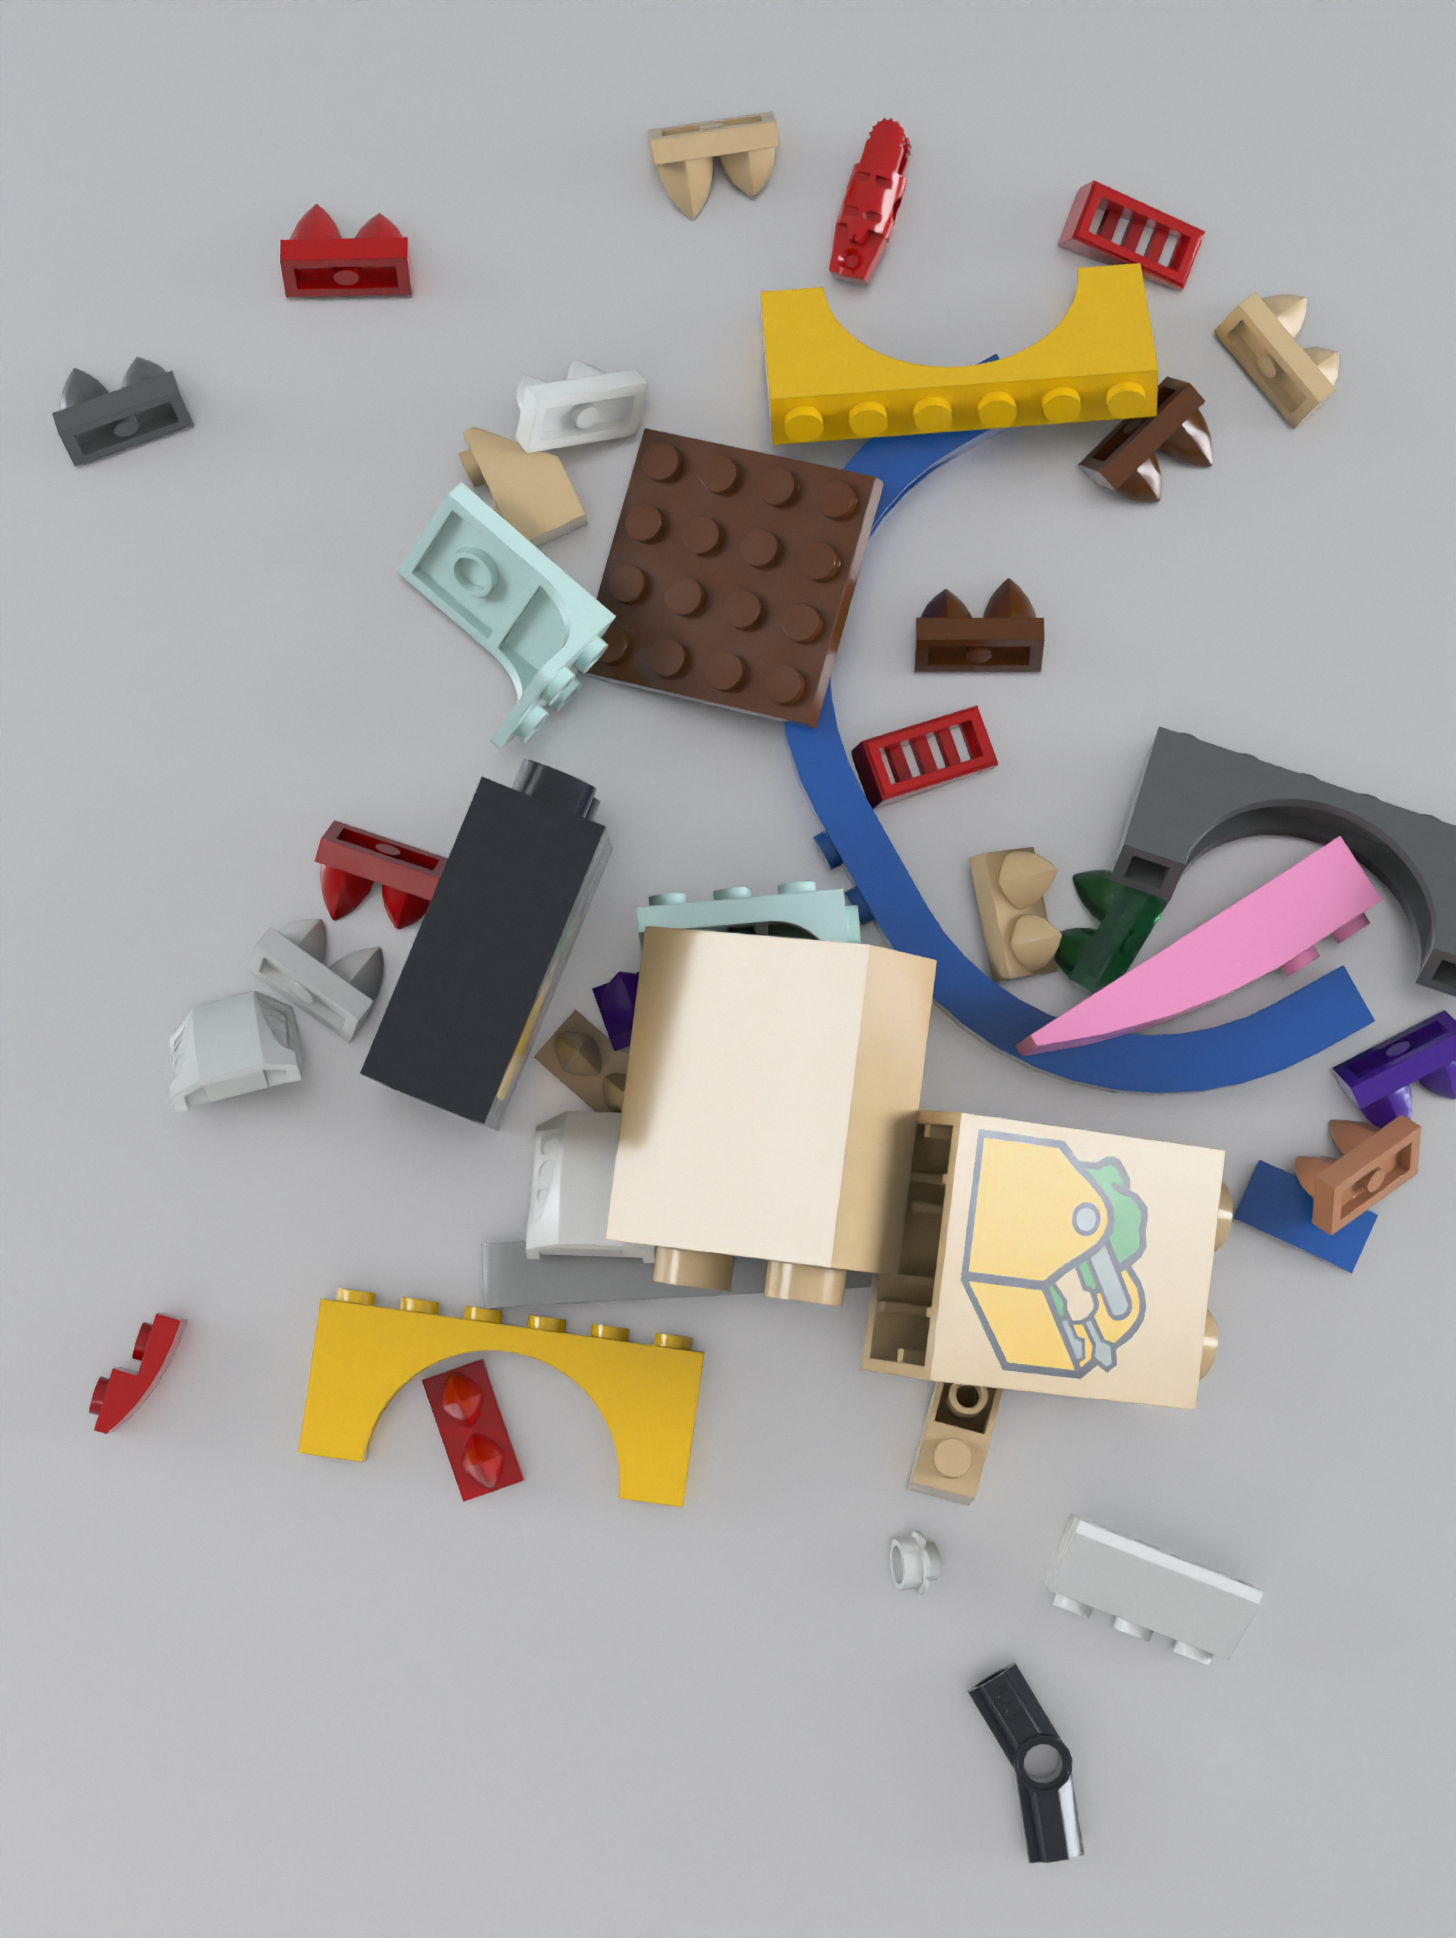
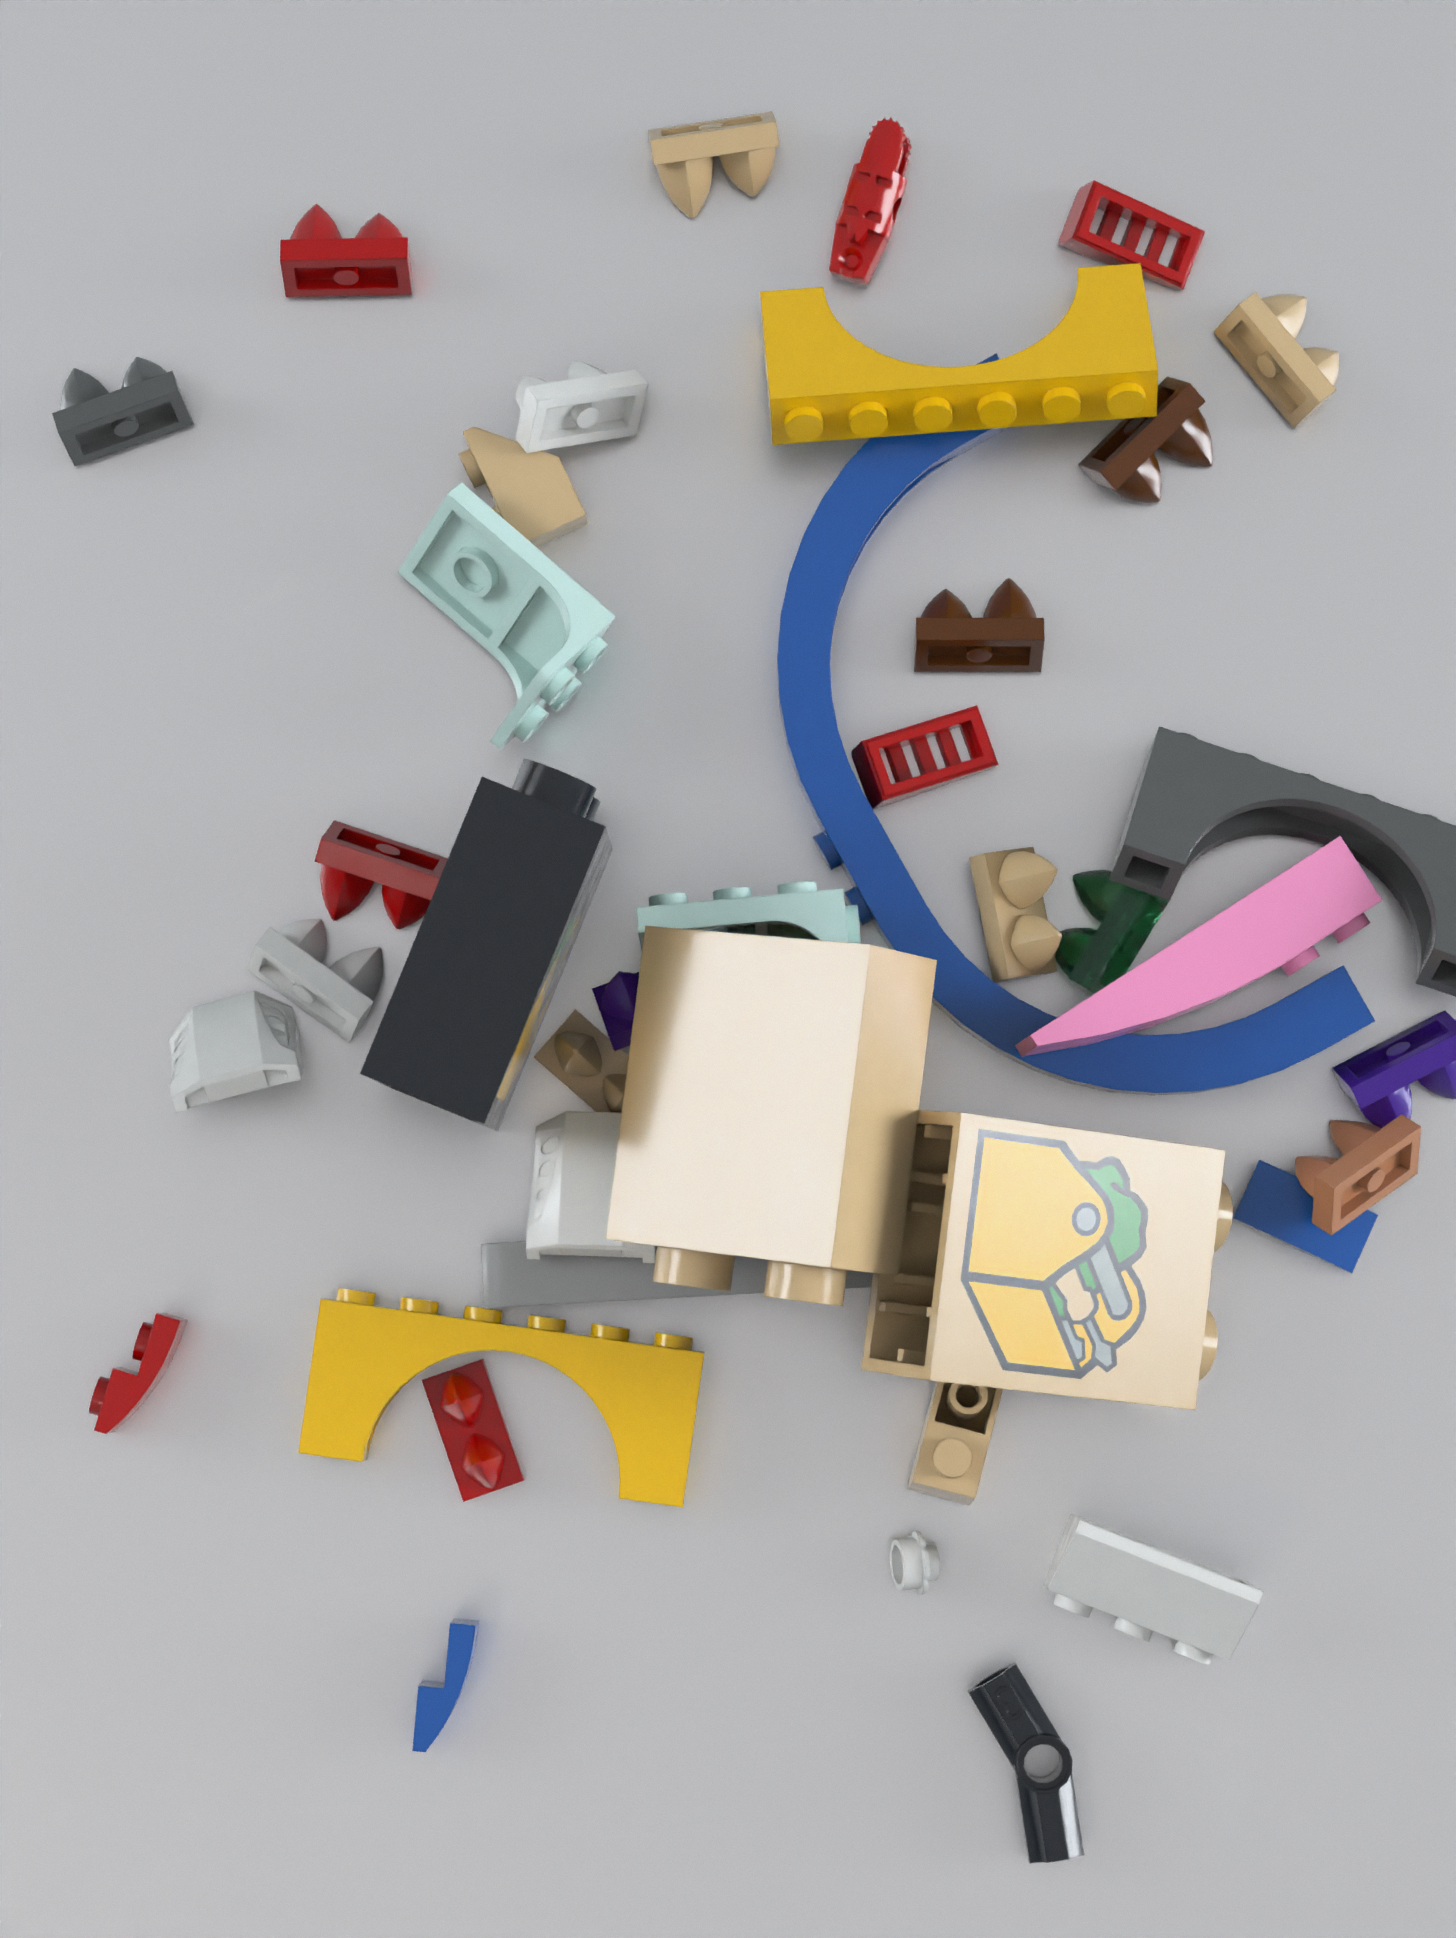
(438, 1699): none -> blue slope
(733, 576): reddish brown plate -> none

